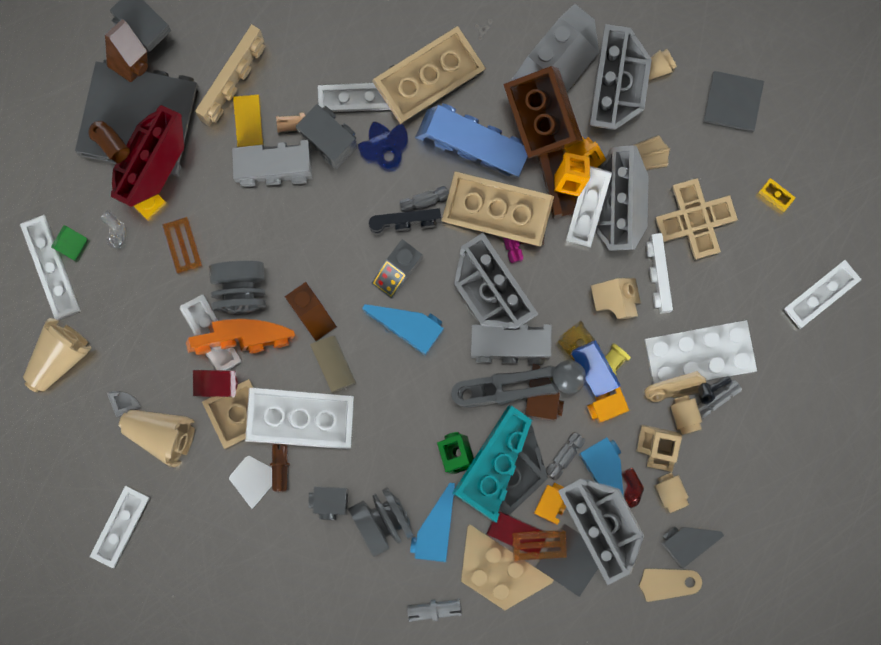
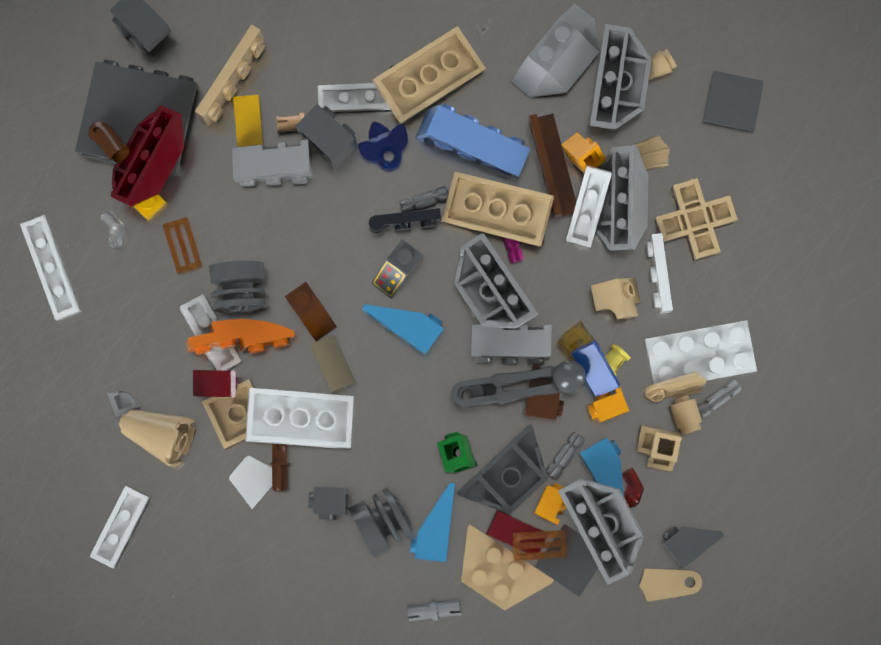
(54, 355): tan cone -> none
(69, 242): green tile -> none
(125, 52): slope -> none
(490, 471): teal wing -> none
(543, 112): reddish brown slope -> none
(572, 174): light orange brick -> none
(672, 492): tan brick -> none
(706, 390): black hand -> none
(776, 195): yellow piece -> none
(822, 294): white plate -> none

